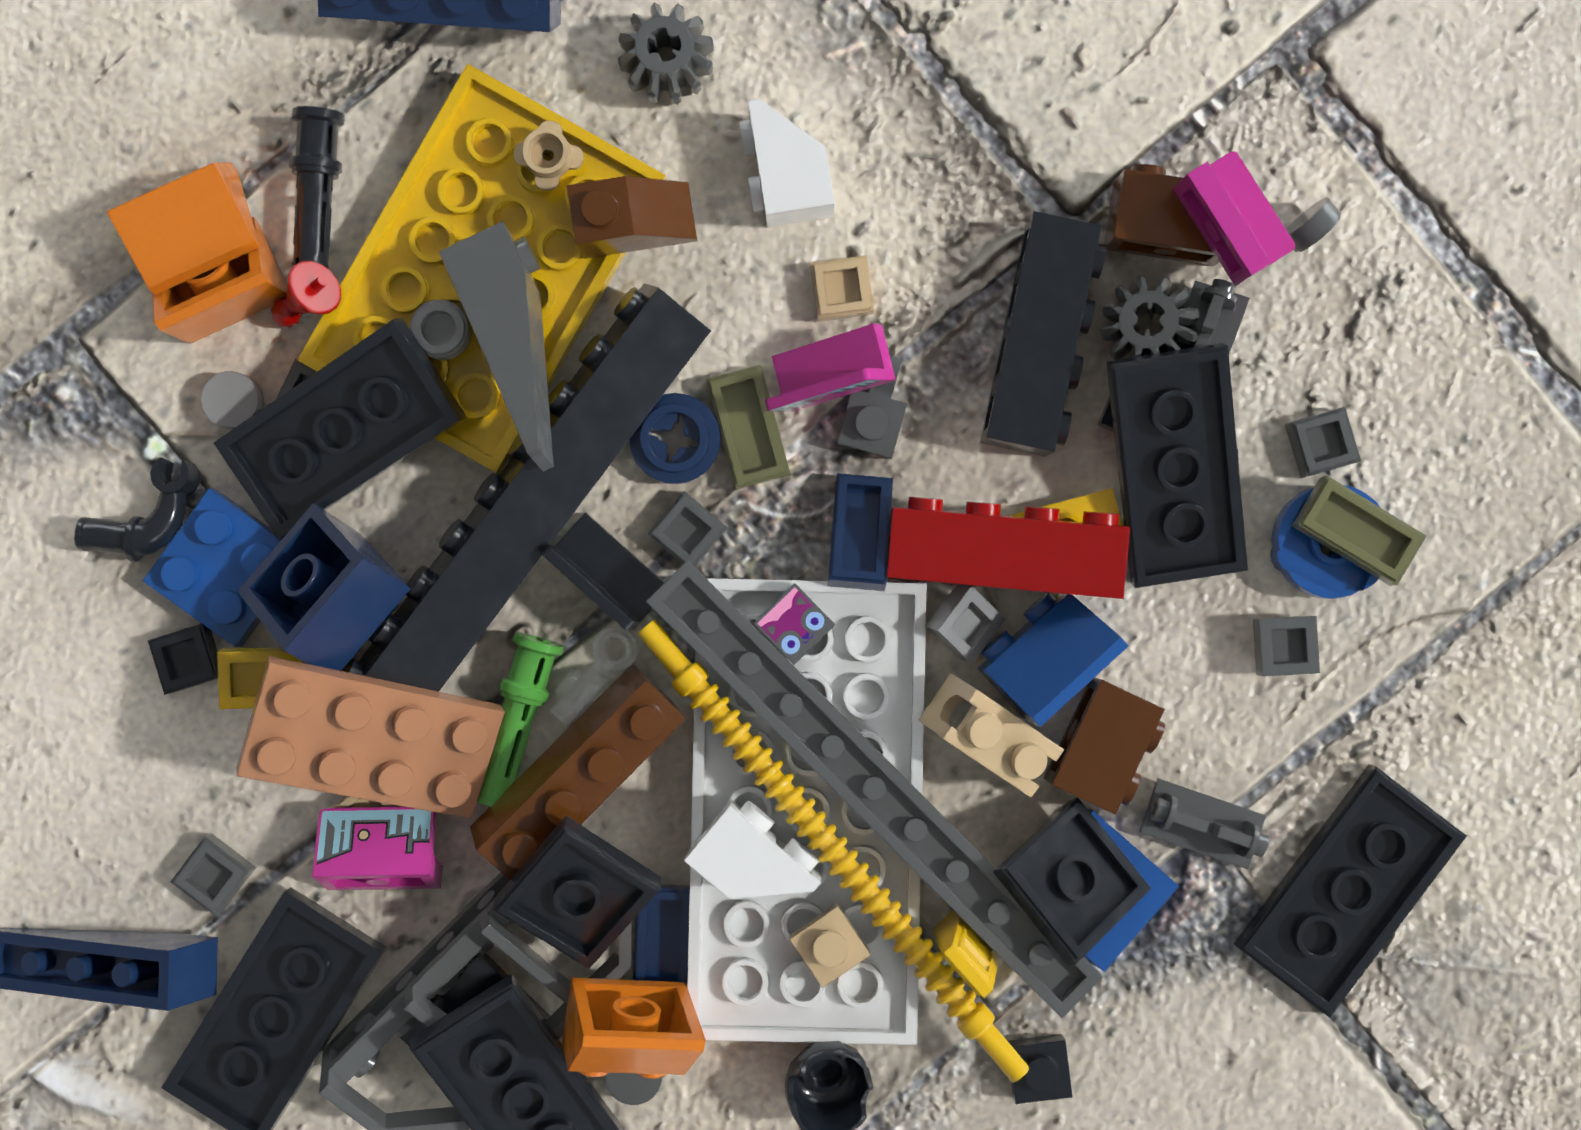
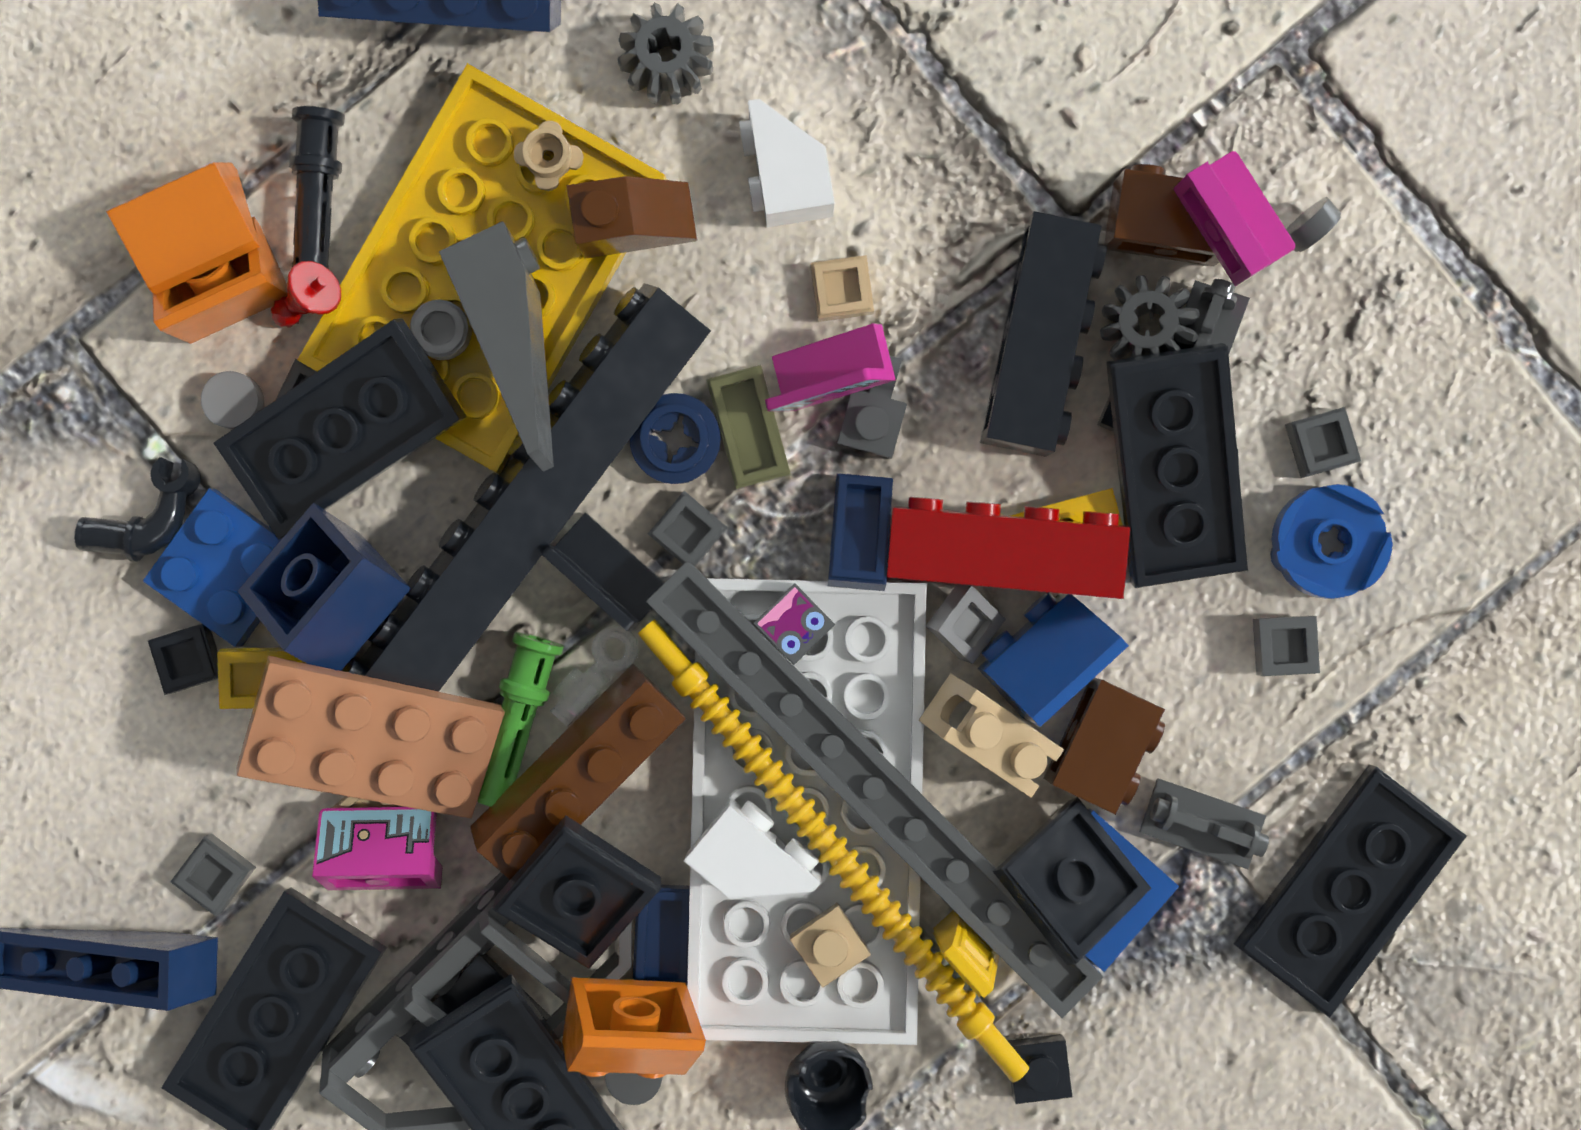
(1359, 530): olive tile -> none

